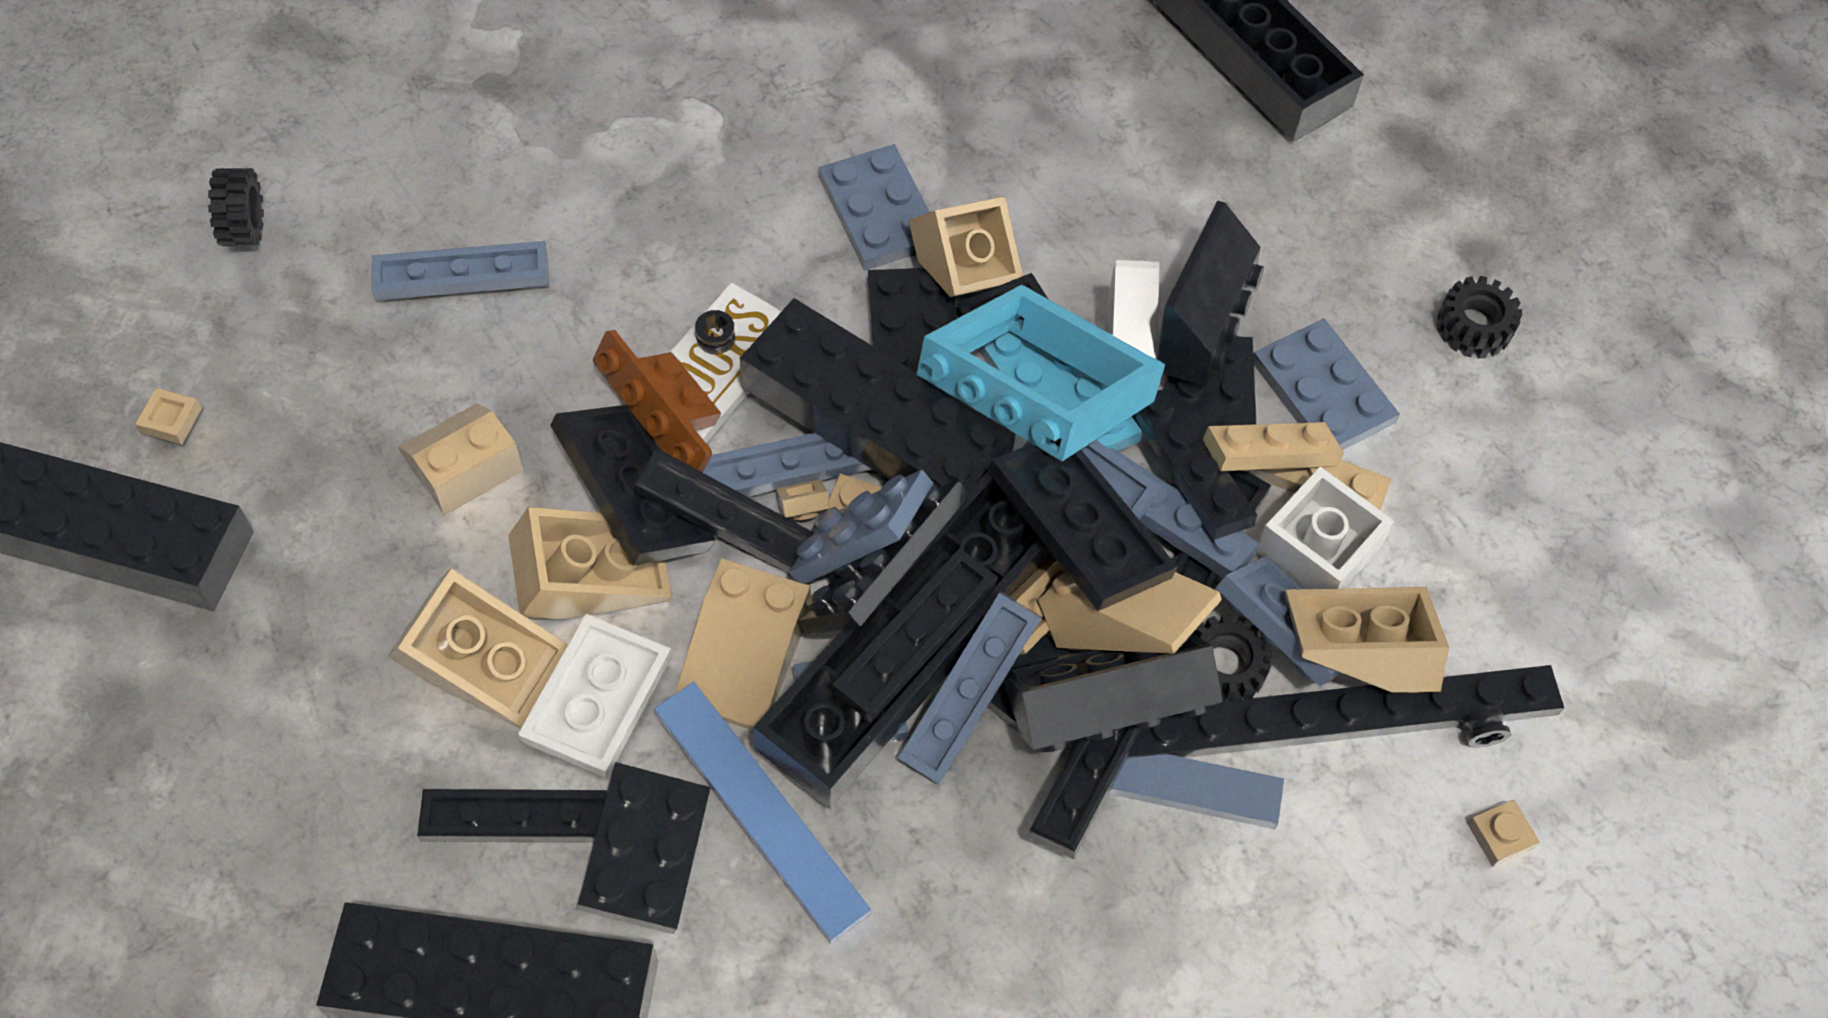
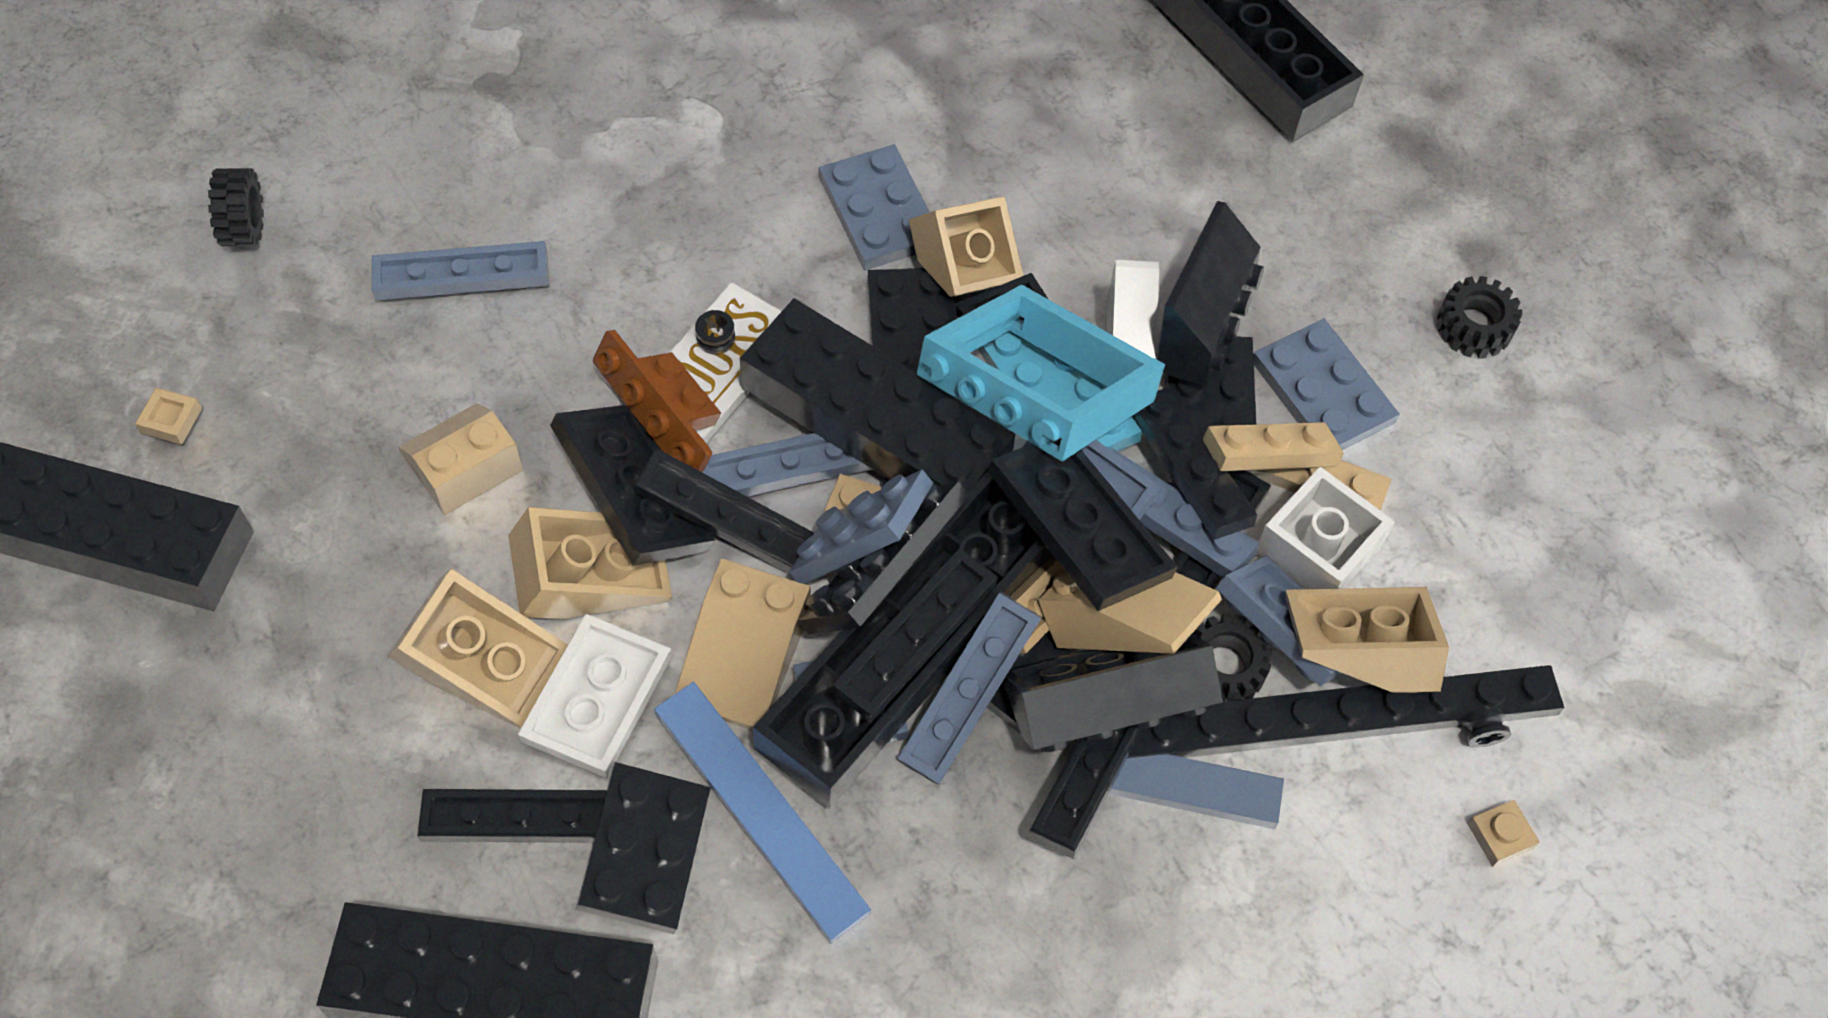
(803, 499): tan plate -> none

